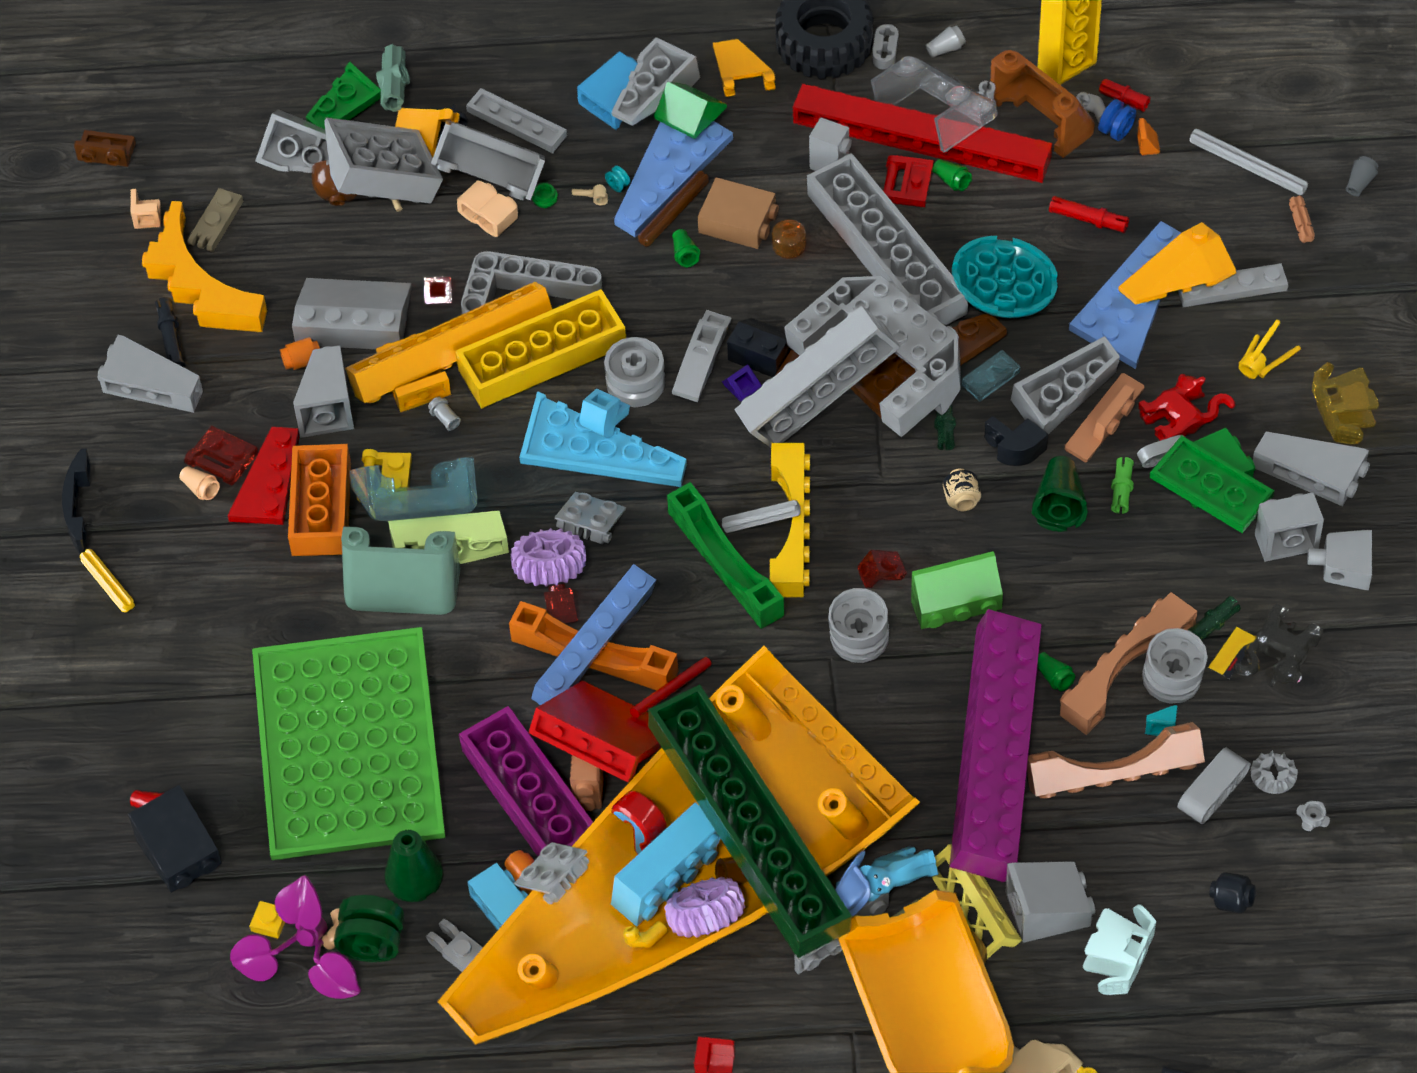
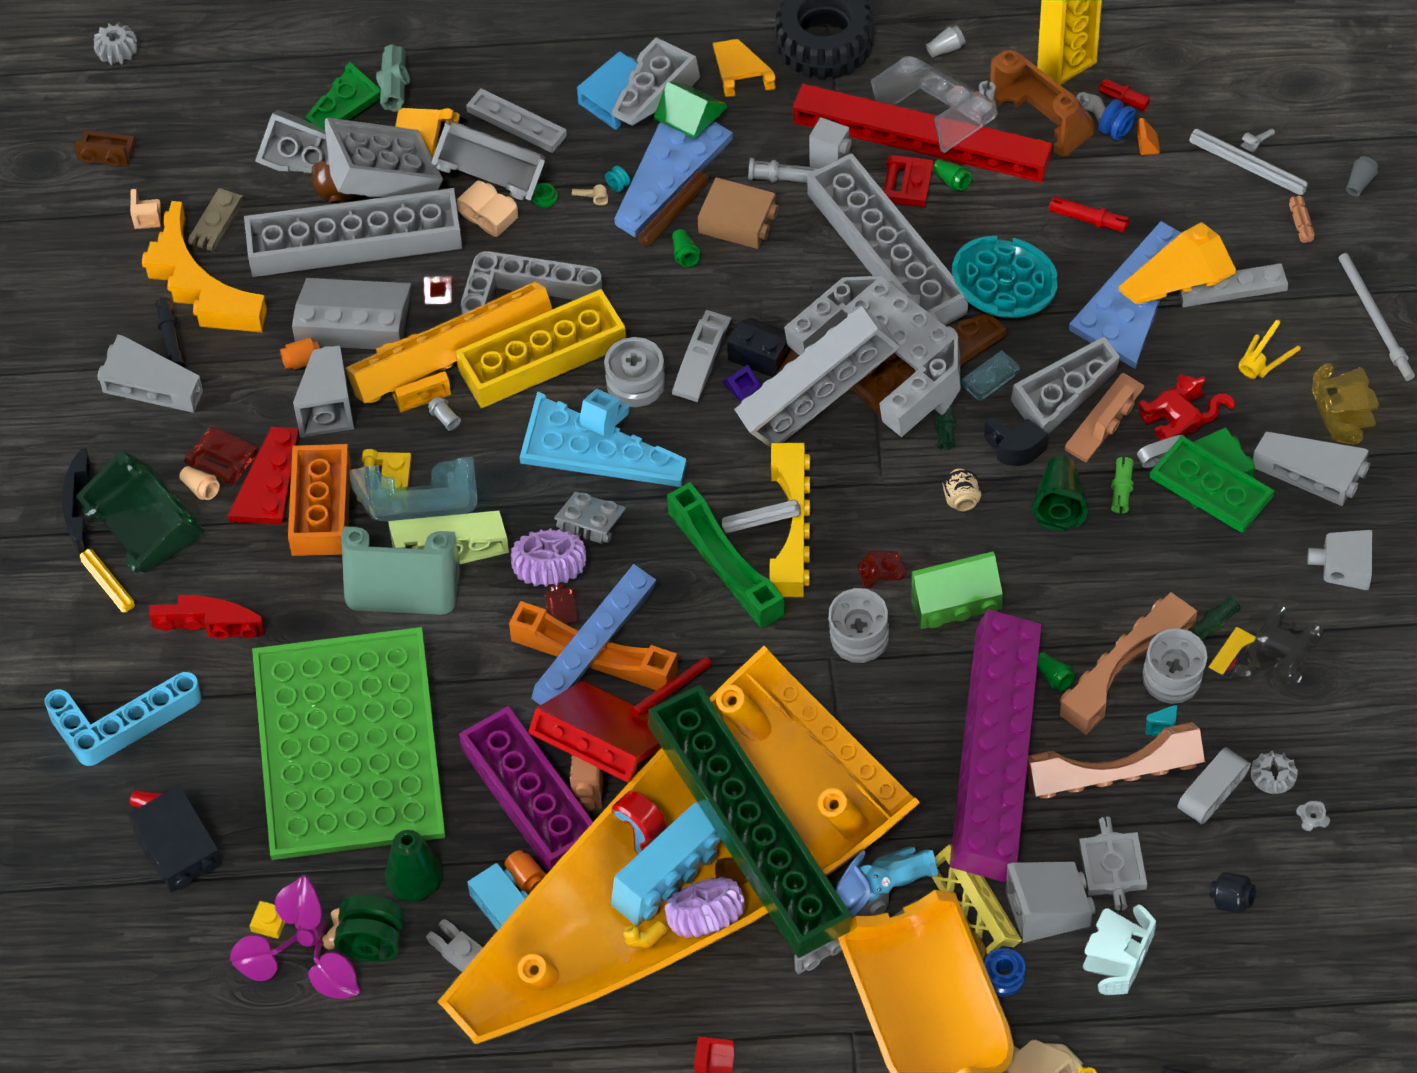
(115, 43): none -> light grey gear
(122, 719): none -> medium azure beam
(139, 511): none -> clear green windscreen
(218, 616): none -> red slope
(352, 232): none -> light grey brick
(554, 870): light grey hinge -> none
(774, 171): none -> light grey pin
(789, 239): clear orange head -> none
(881, 46): light grey beam -> none
(1005, 960): none -> blue wheel
(1112, 863): none -> light grey plate
(1252, 142): none -> light grey hand
(1288, 526): light grey brick -> none
(1397, 354): none -> light grey bar

